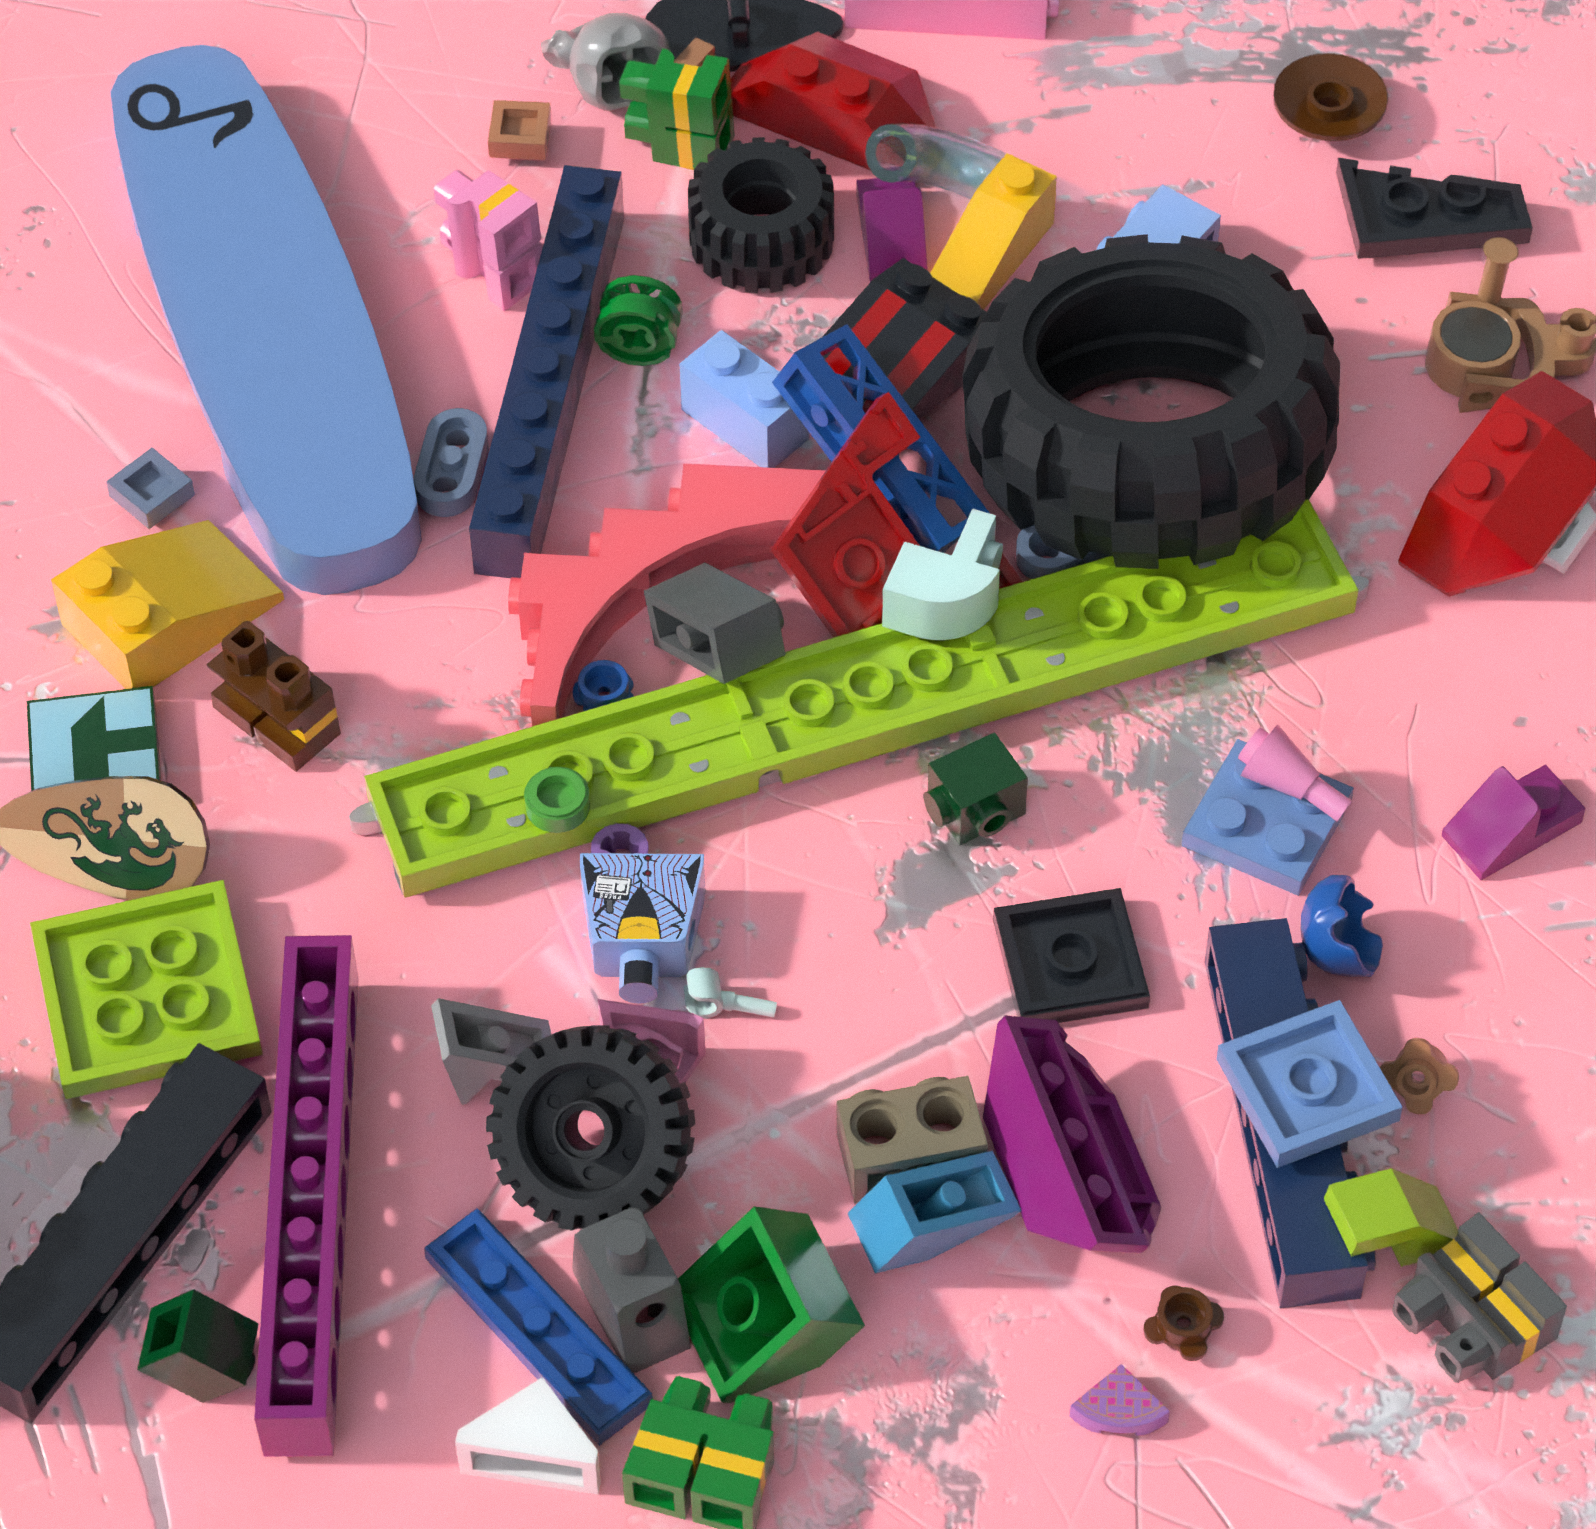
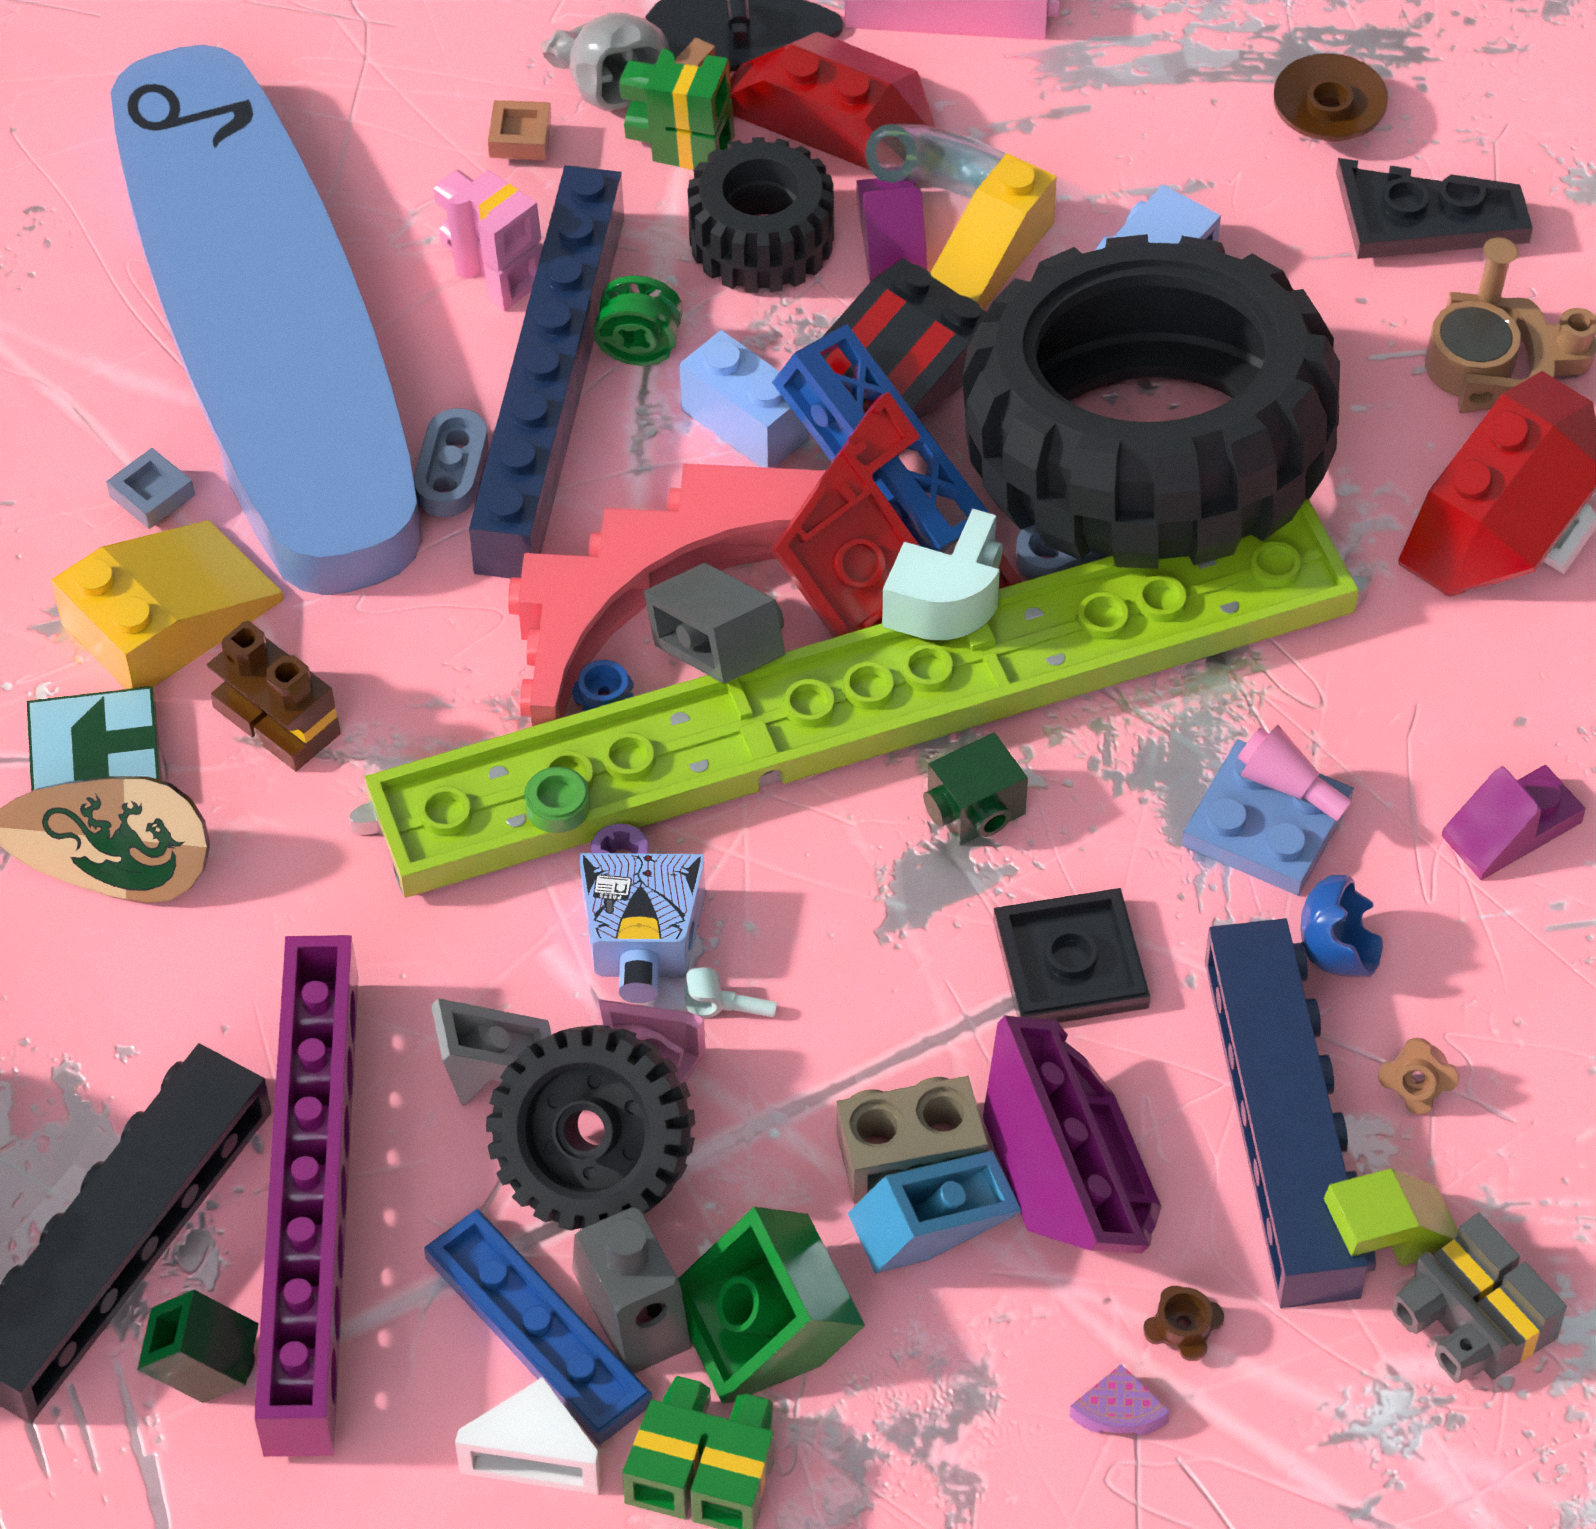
(143, 986): lime plate -> none
(1308, 1083): medium blue plate -> none

